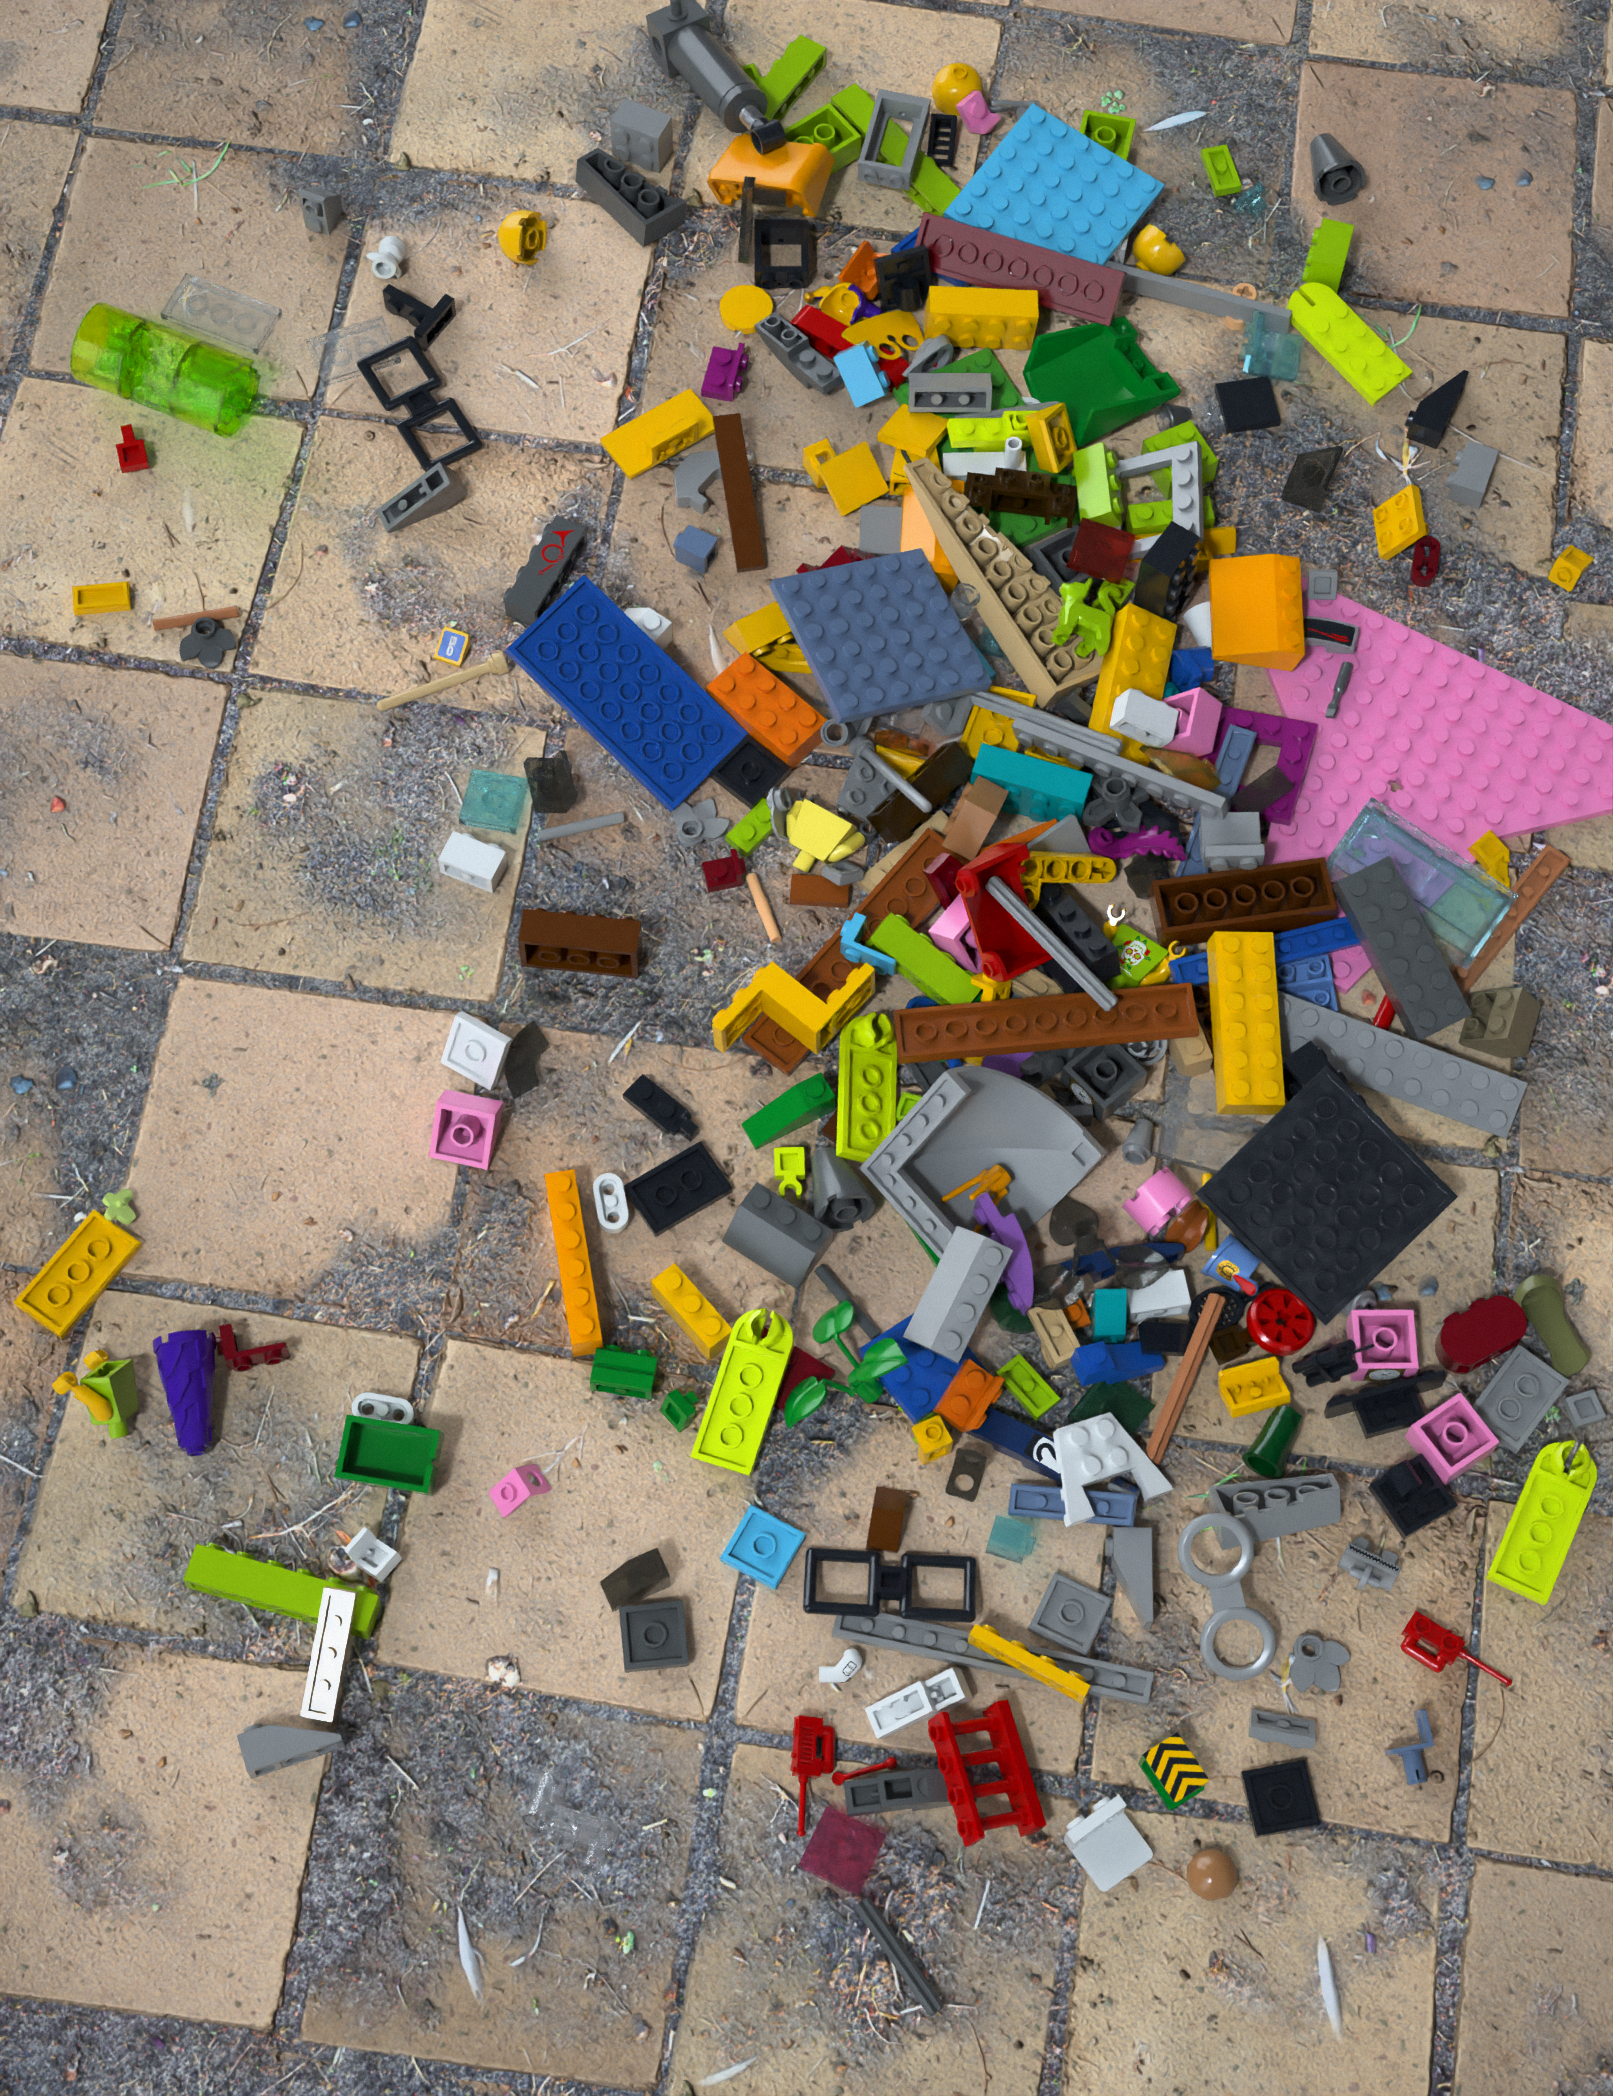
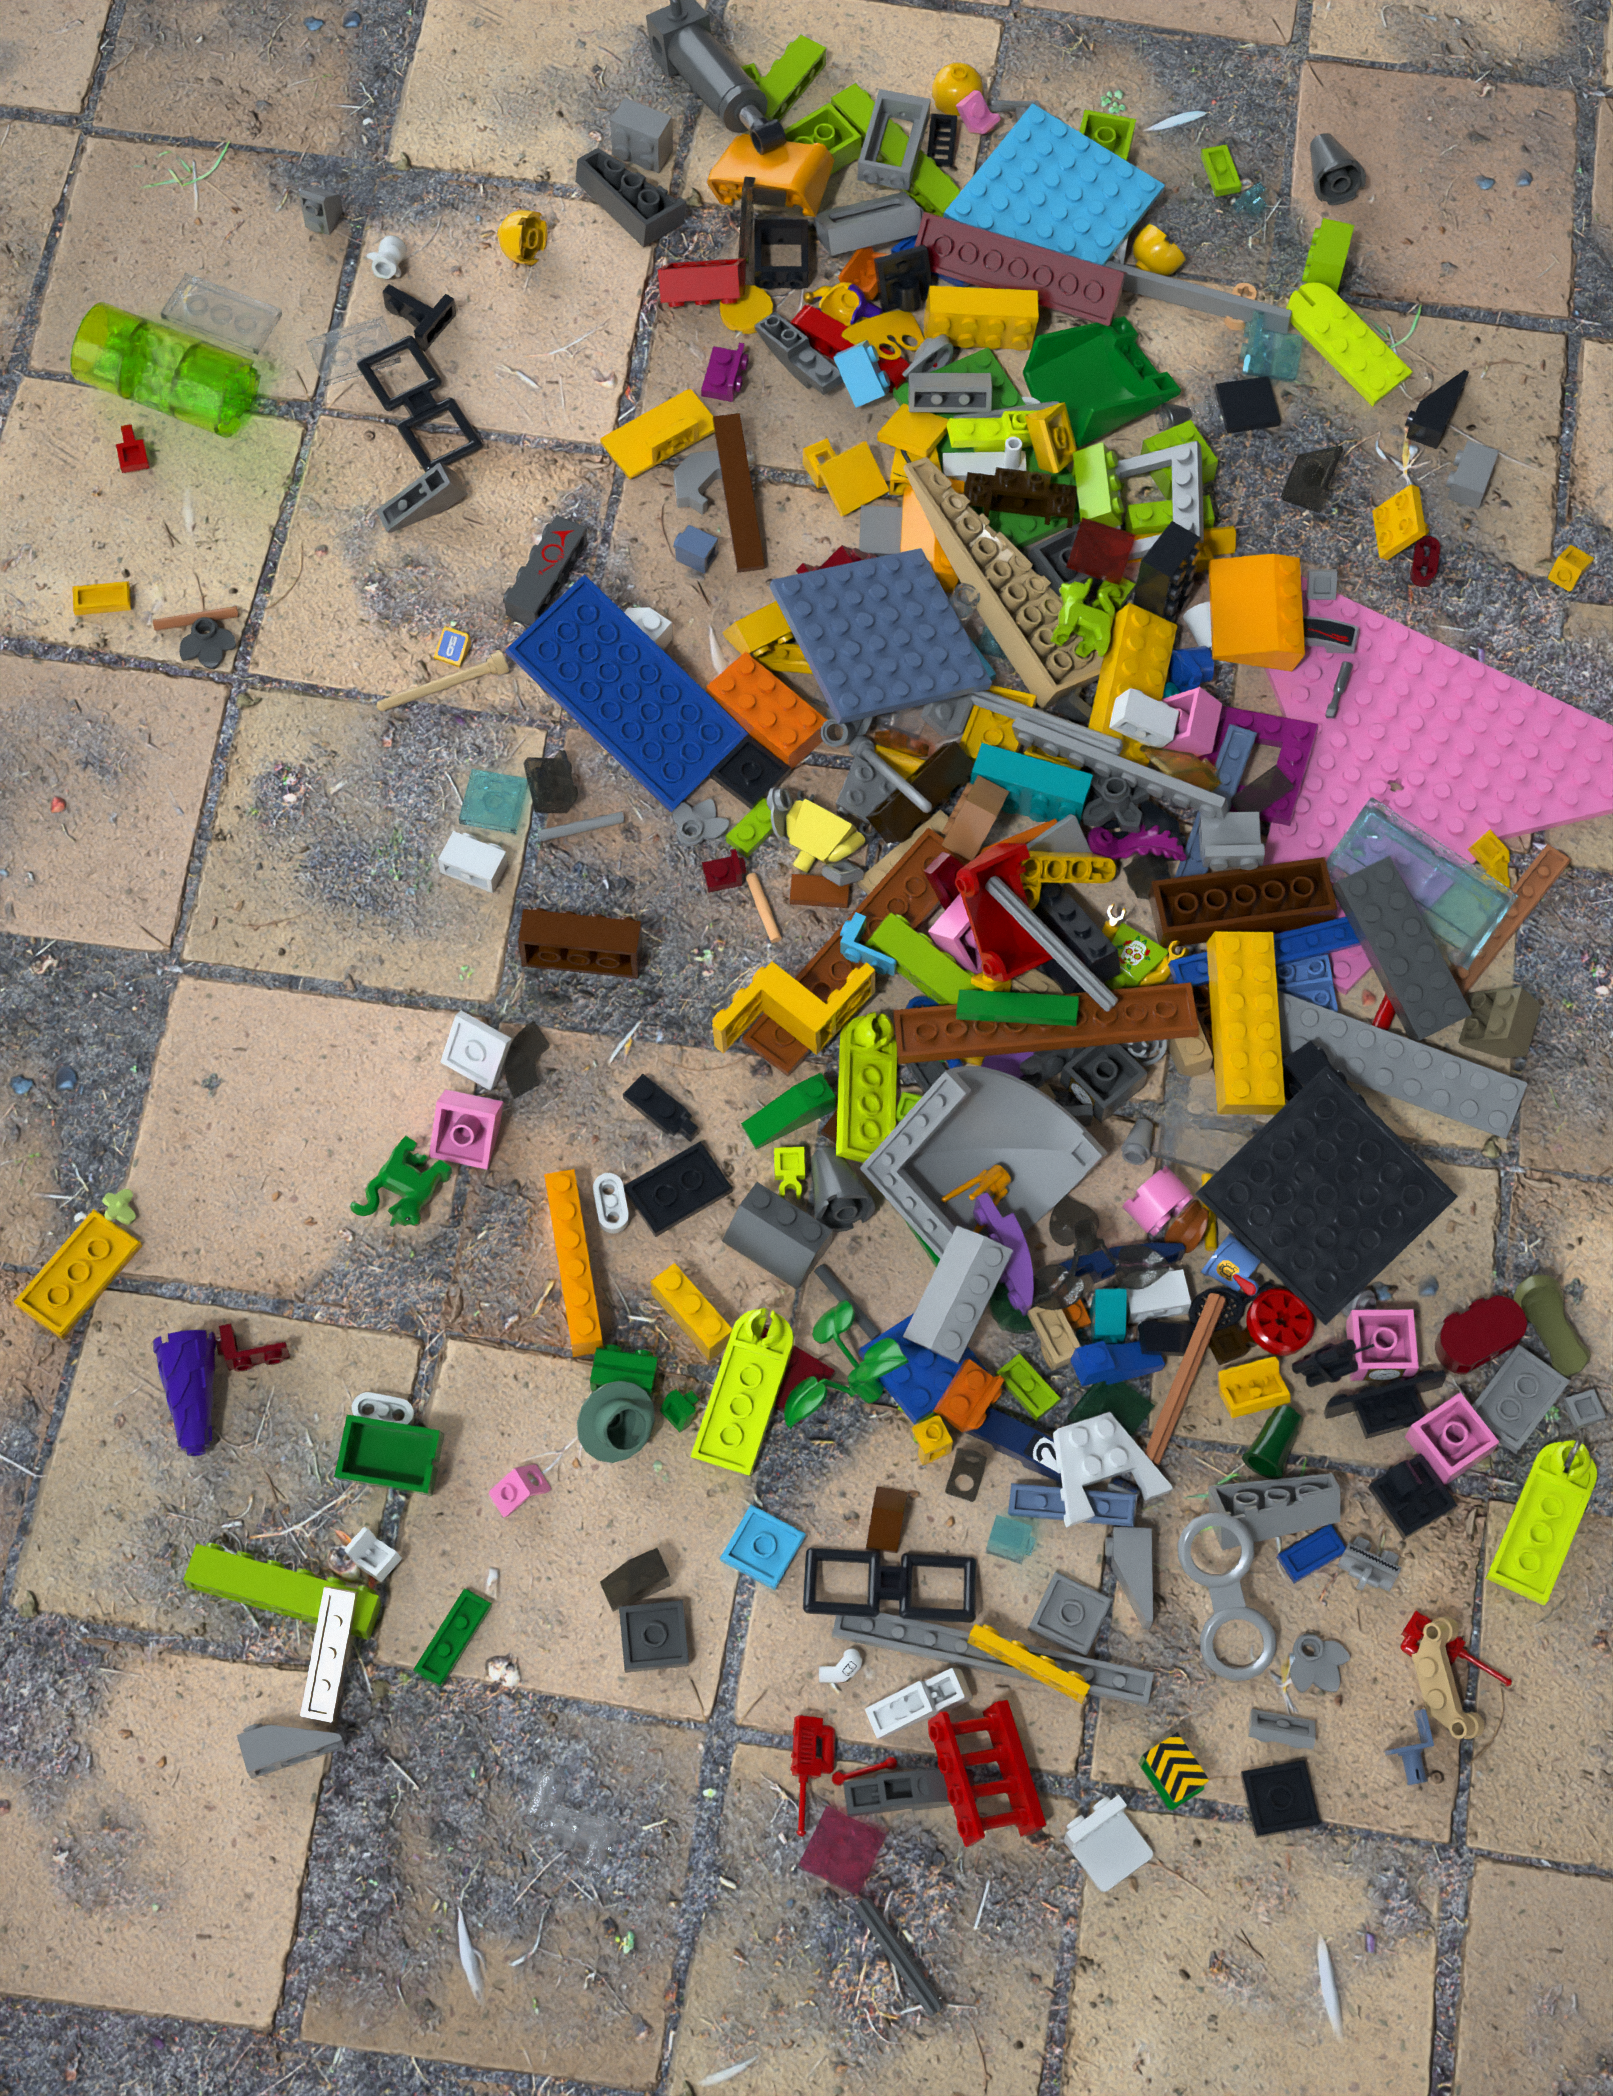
(106, 1391): lime torso -> none
(403, 1179): none -> green animal
(452, 1638): none -> green tile
(615, 1421): none -> sand green helmet
(702, 281): none -> red slope
(868, 223): none -> light grey piece
(1017, 1007): none -> green tile
(1212, 1875): medium nougat hair -> none
(1311, 1553): none -> blue tile
(1438, 1681): none -> tan plate

